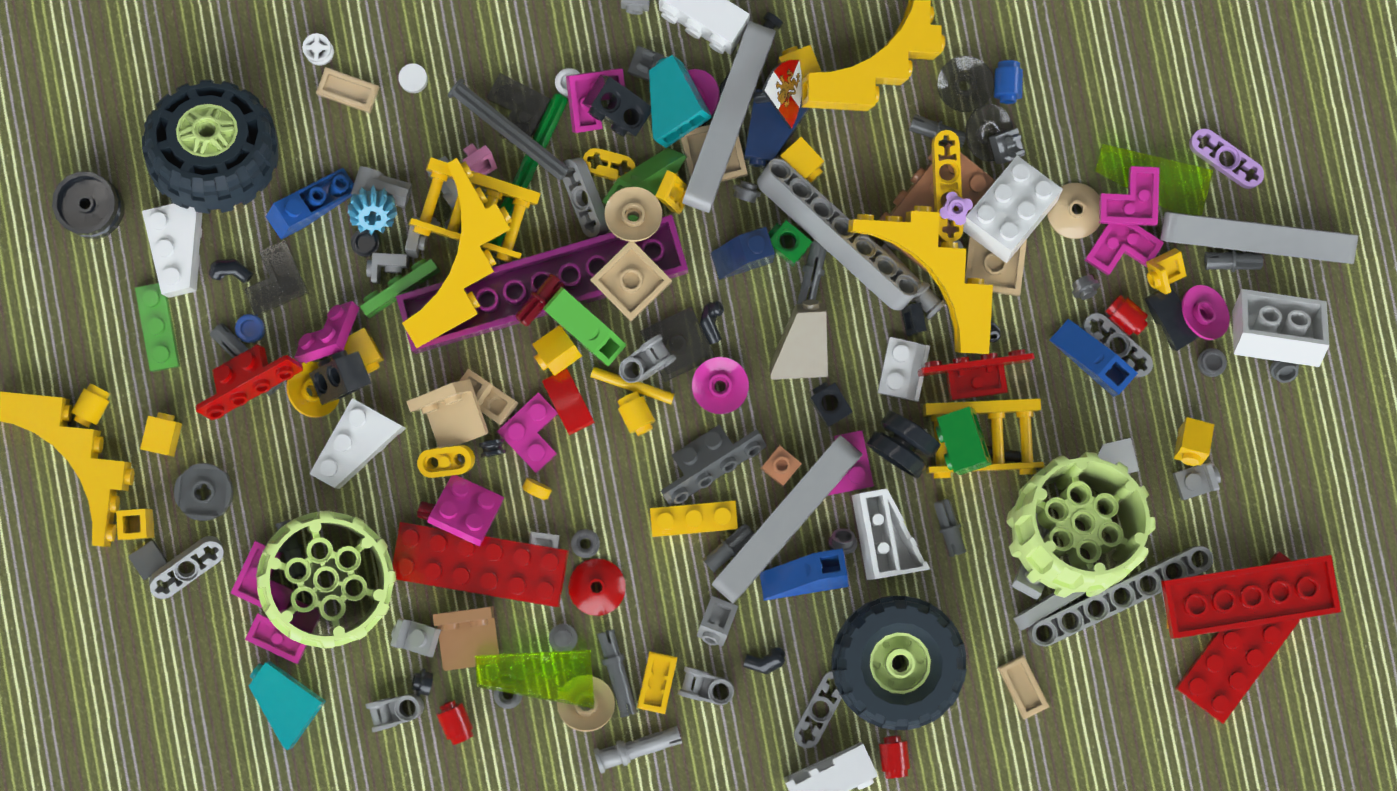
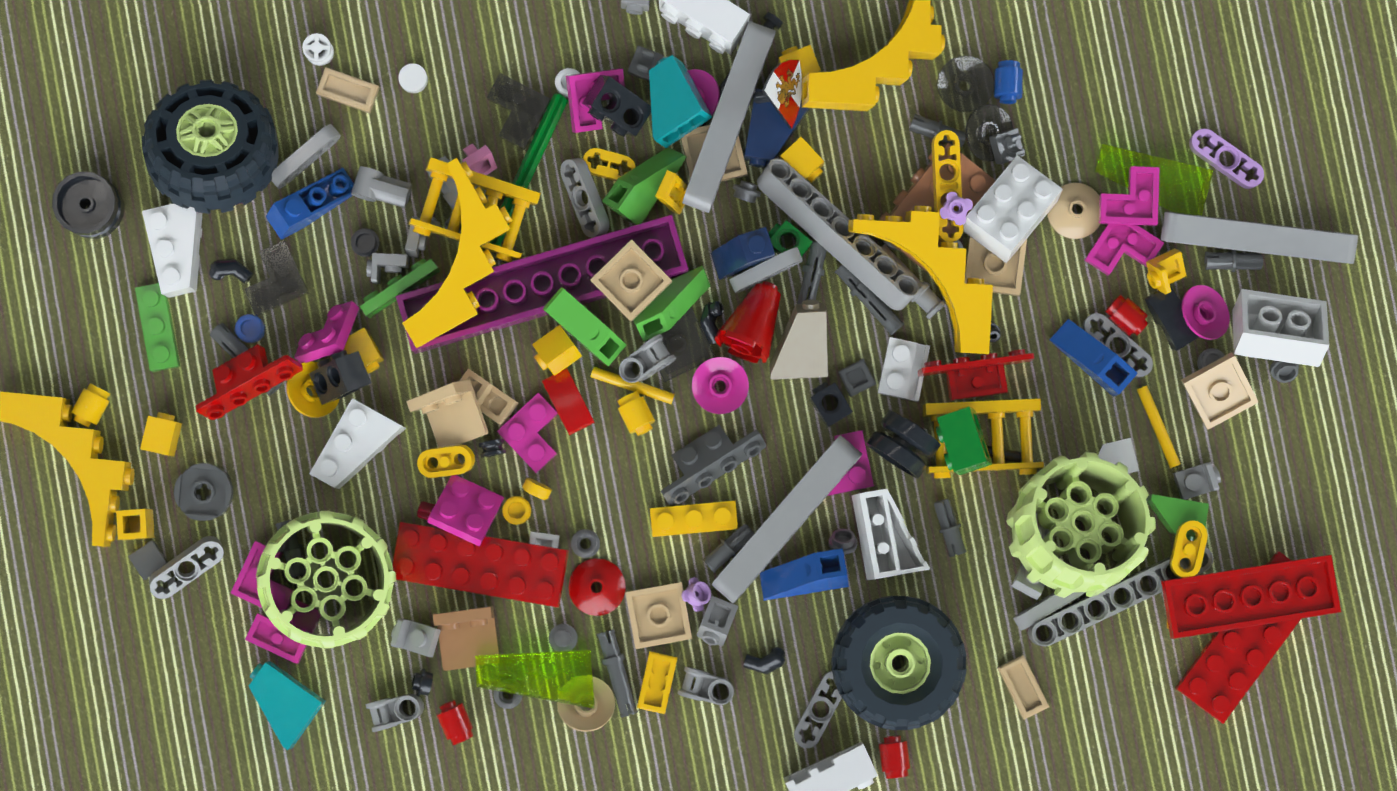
(305, 156): none -> light grey beam
(372, 210): medium azure gear -> none
(508, 130): dark grey axle -> none
(516, 510): none -> yellow tile
(539, 300): dark red axle -> none
(624, 752): light grey pin -> none
(633, 202): tan dish -> none
(658, 615): none -> tan plate
(672, 303): none -> bright green slope
(696, 594): none -> lavender plate
(752, 324): none -> red cone
(766, 270): none -> light grey beam
(781, 466): nougat brick -> none
(856, 378): none -> dark grey tile
(871, 301): none -> dark grey pin
(913, 319): black tile -> none
(1085, 287): flat silver plate -> none
(1158, 426): none -> yellow bar
(1175, 511): none -> bright green slope
(1191, 550): none -> yellow plate
(1193, 441): yellow brick -> none
(1219, 391): none -> tan plate

